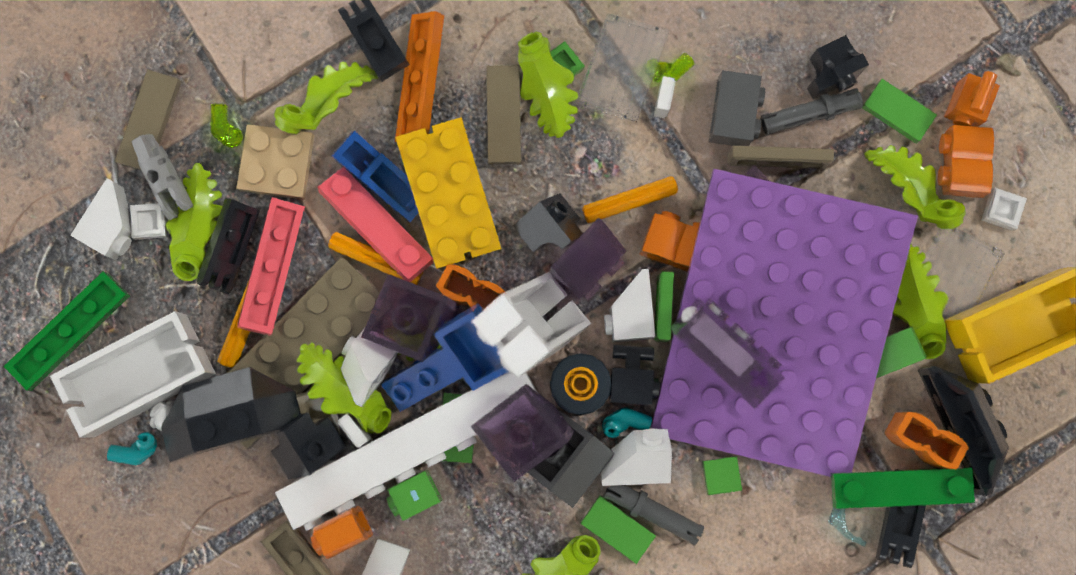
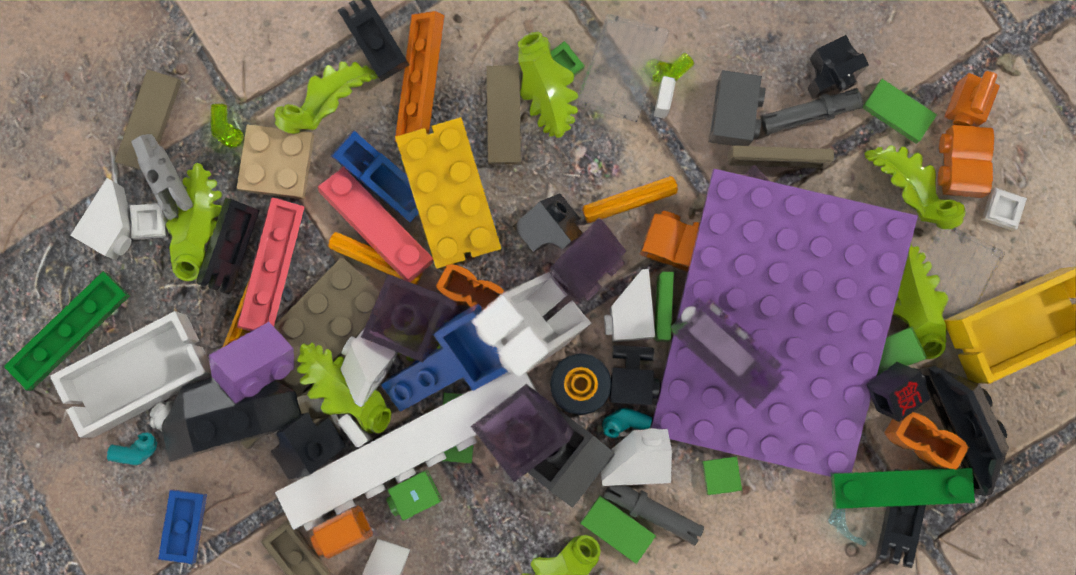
(182, 526): none -> blue plate
(252, 362): none -> medium lavender brick
(898, 391): none -> black brick

